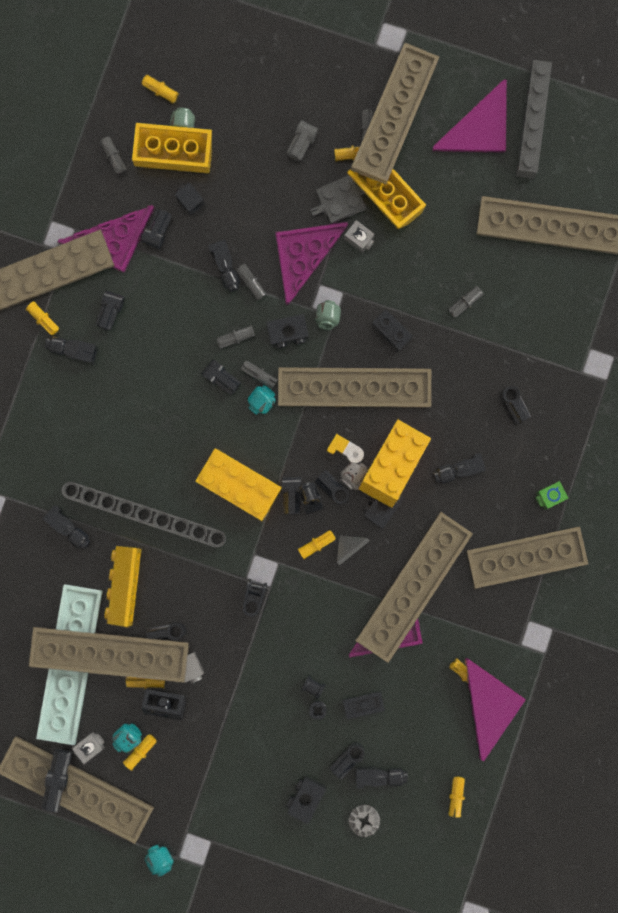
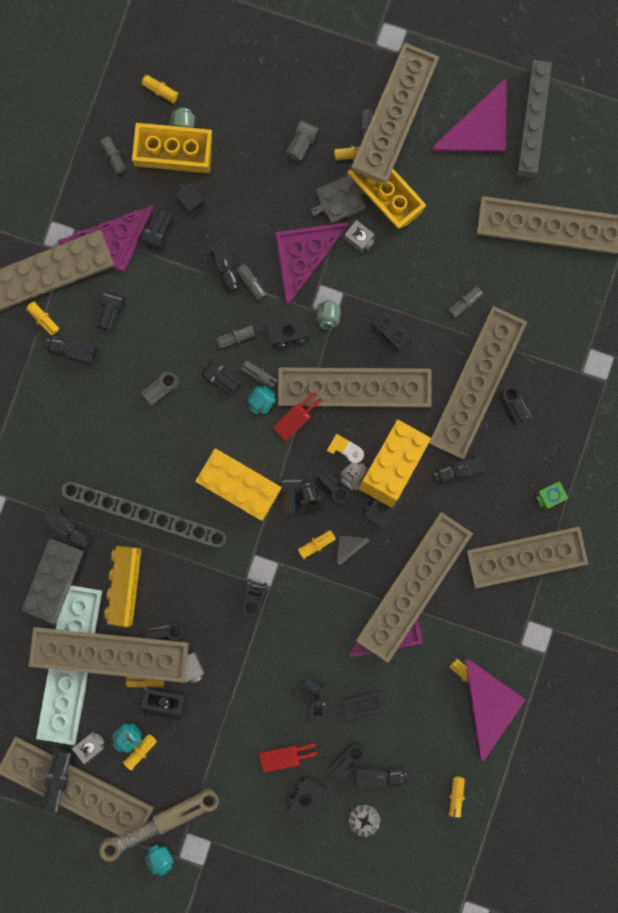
(52, 581): none -> dark grey plate
(159, 389): none -> dark grey piece
(161, 823): none -> dark tan piece
(284, 757): none -> red arm
(295, 418): none -> red arm
(478, 383): none -> dark tan plate

